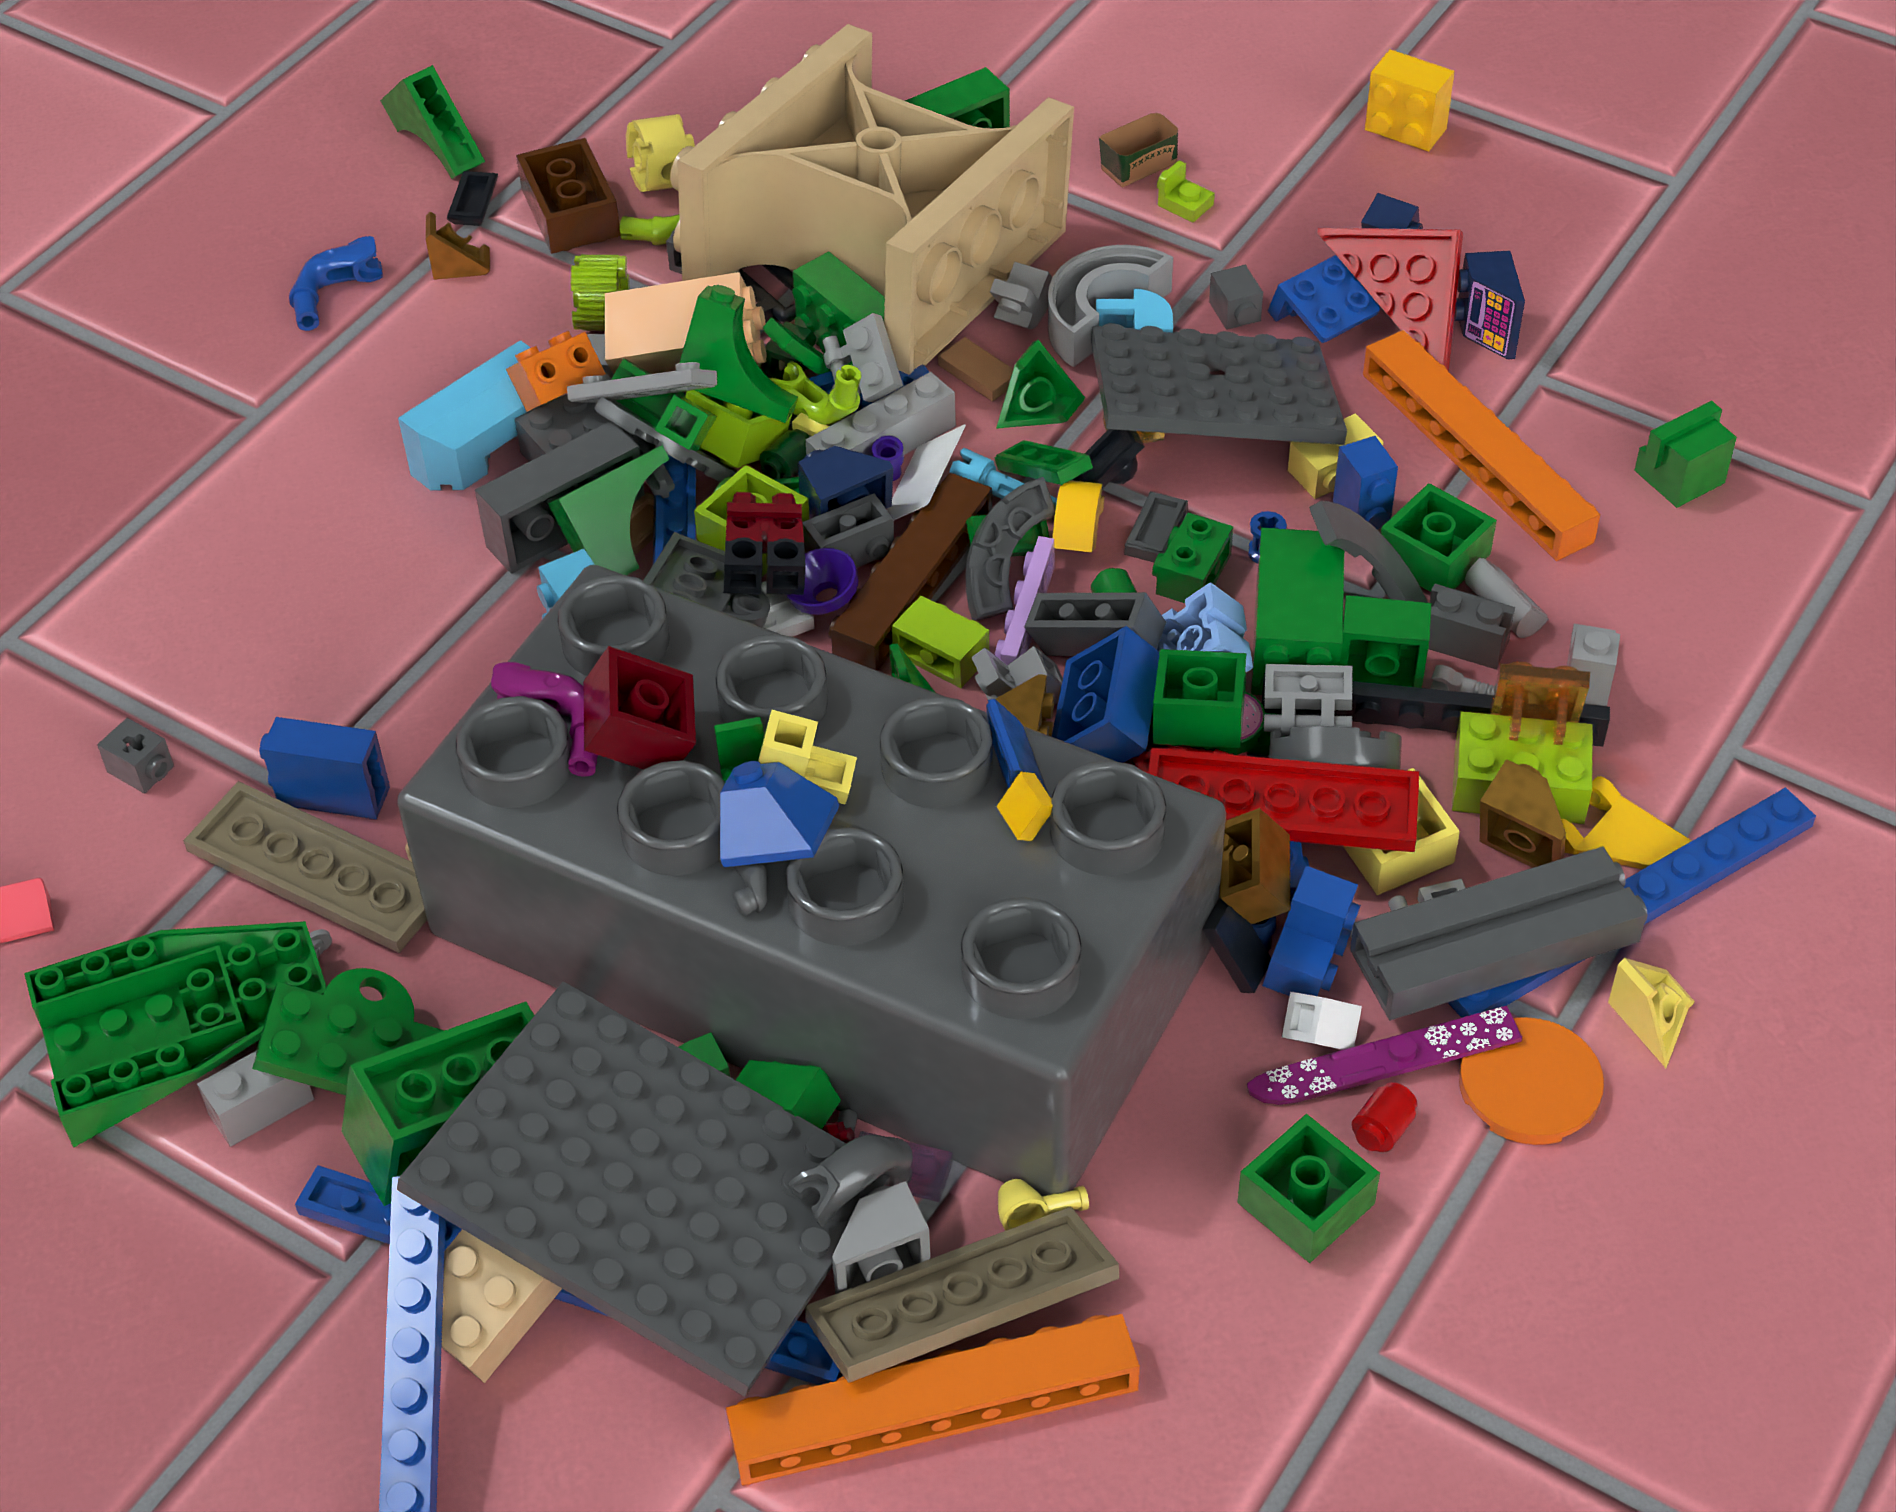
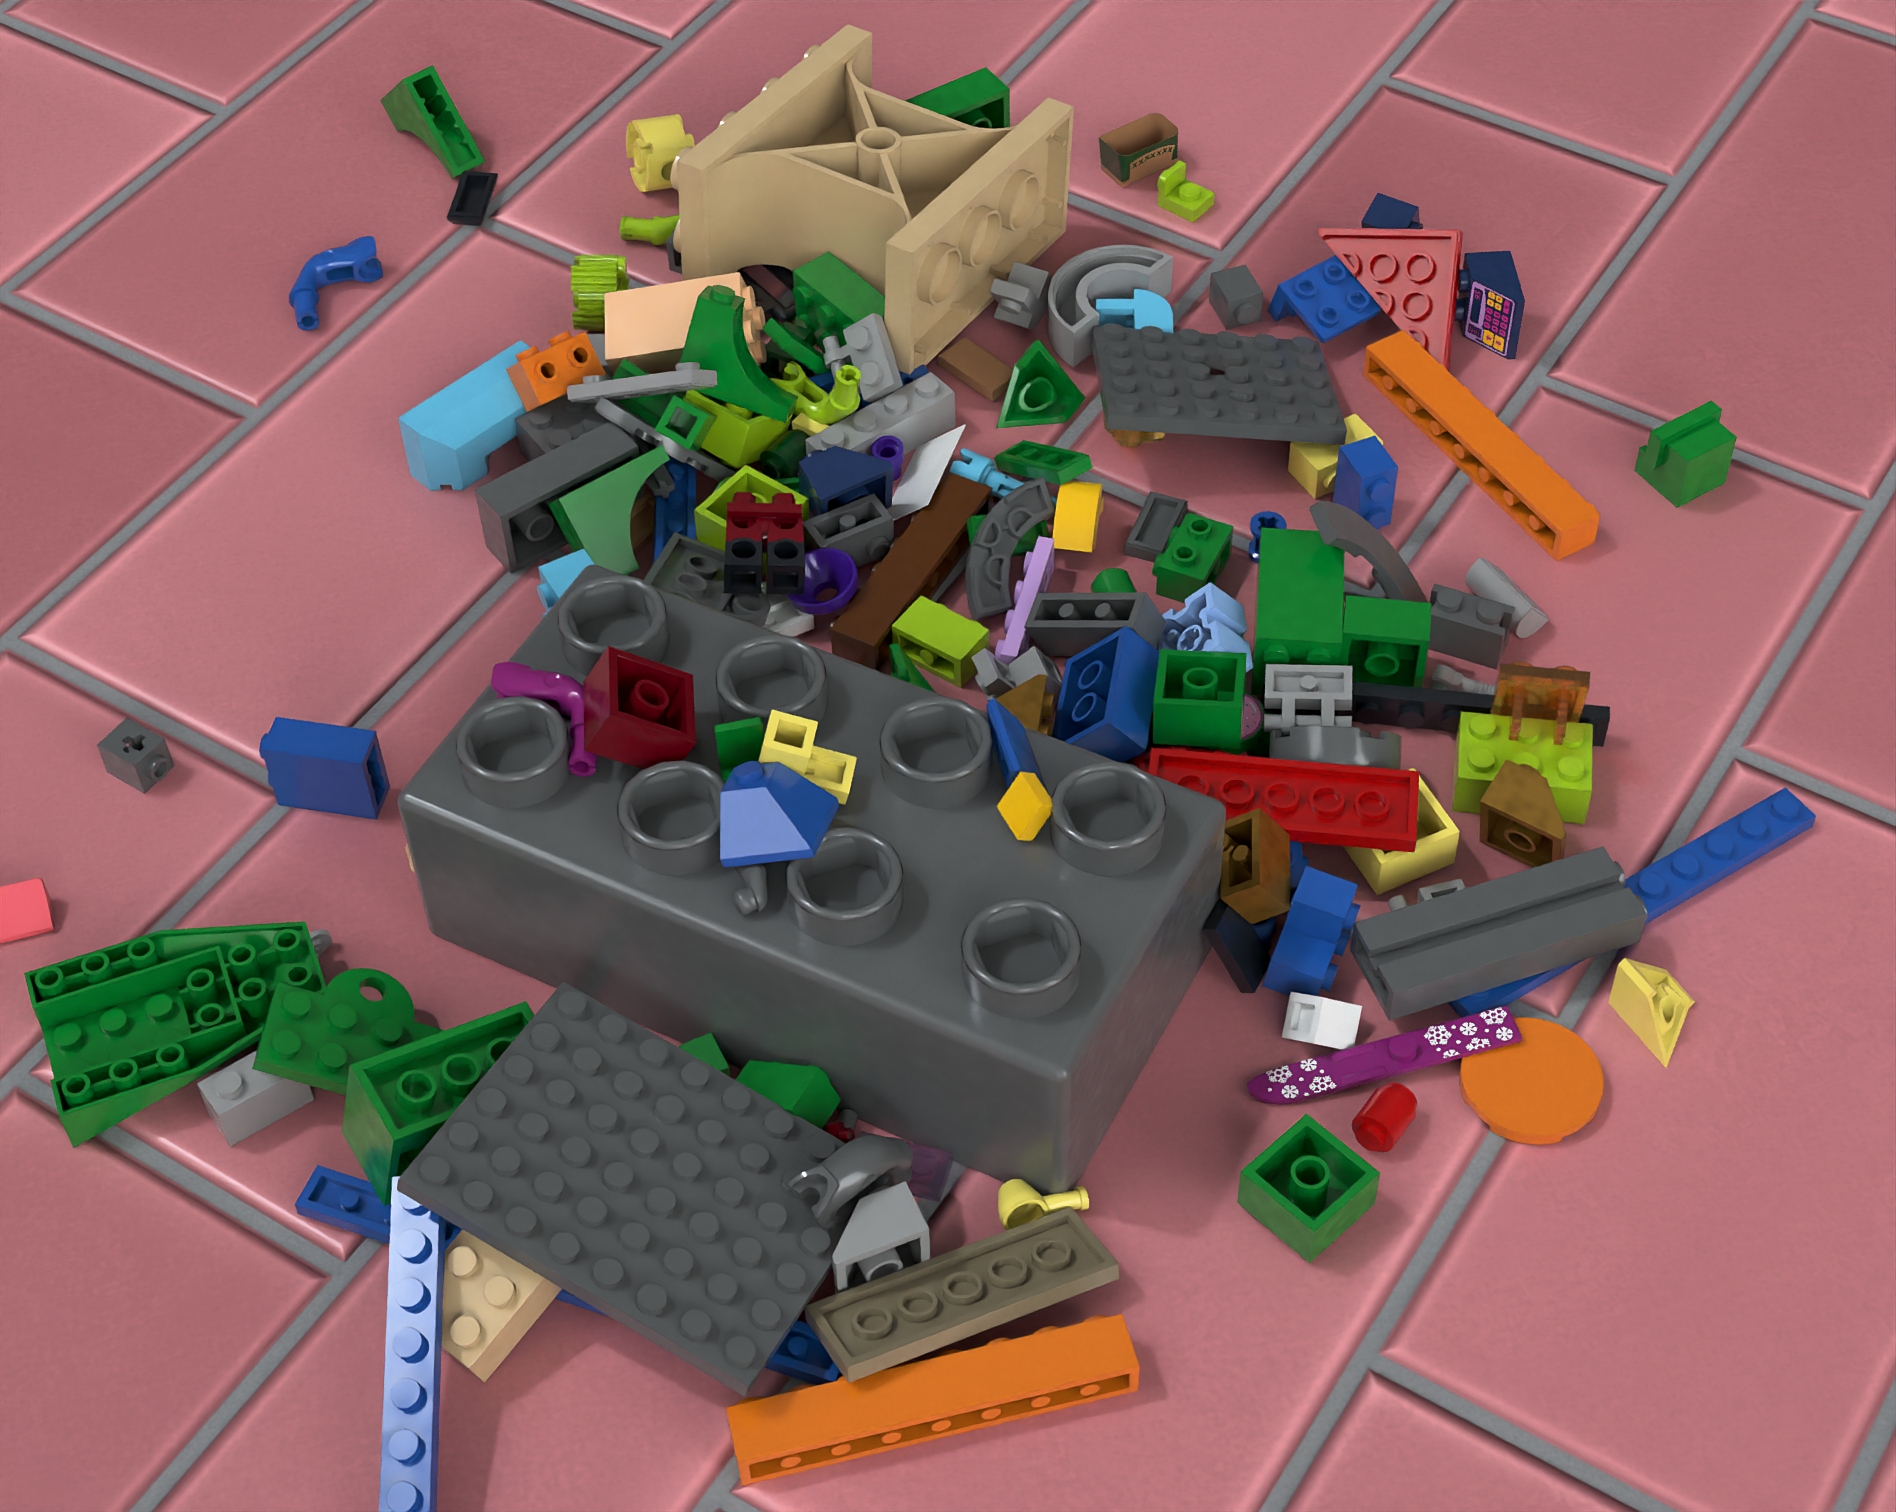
(312, 865): dark tan plate -> none
(451, 254): pearl gold slope -> none
(568, 195): reddish brown brick -> none
(1113, 458): black tile -> none
(1409, 100): yellow brick -> none
(1439, 537): green brick -> none
(1595, 652): light grey arch -> none
(1625, 831): yellow flag -> none

